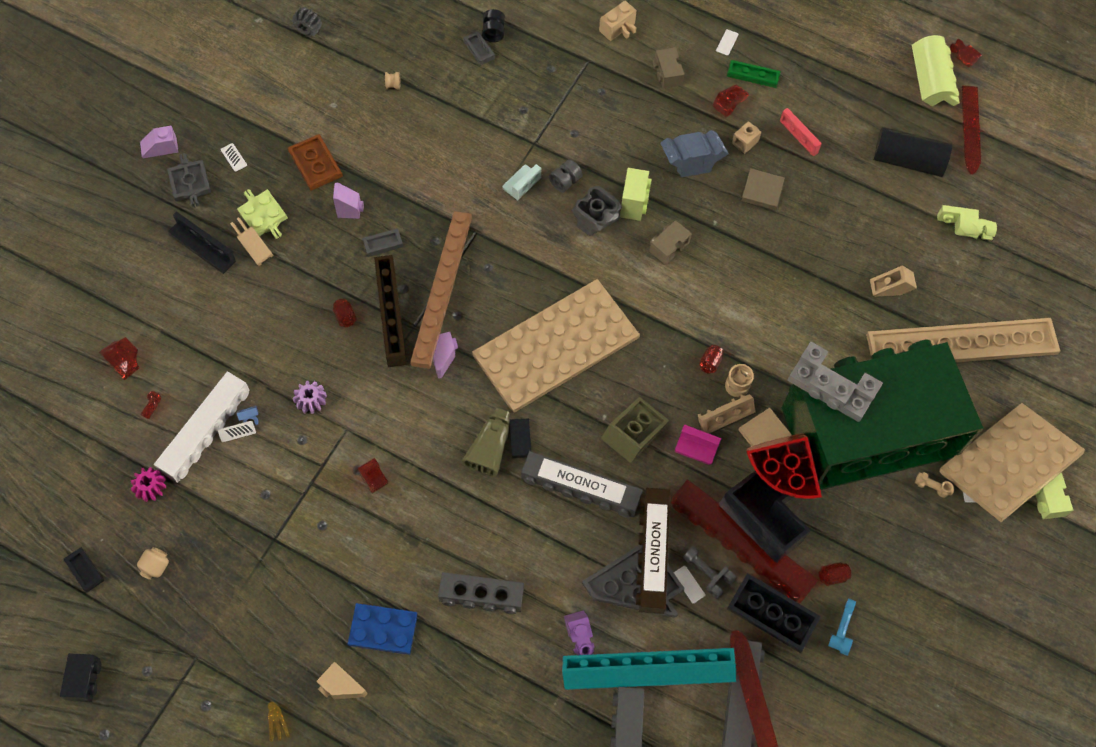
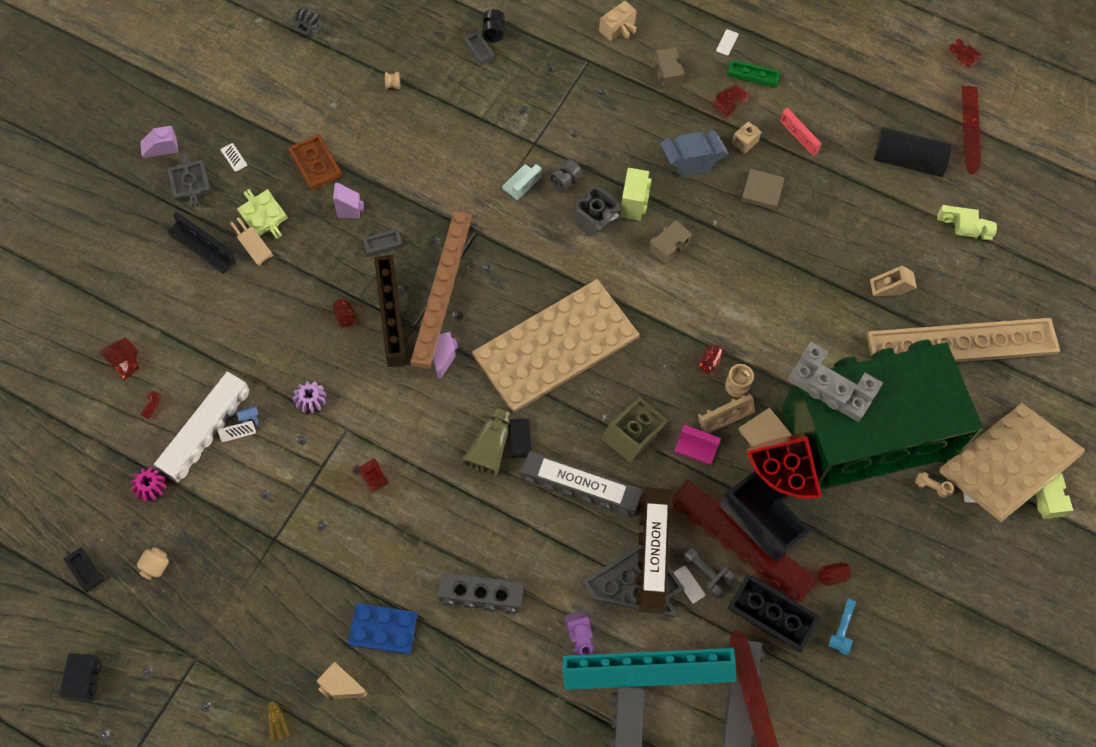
(935, 71): yellowish green brick -> none

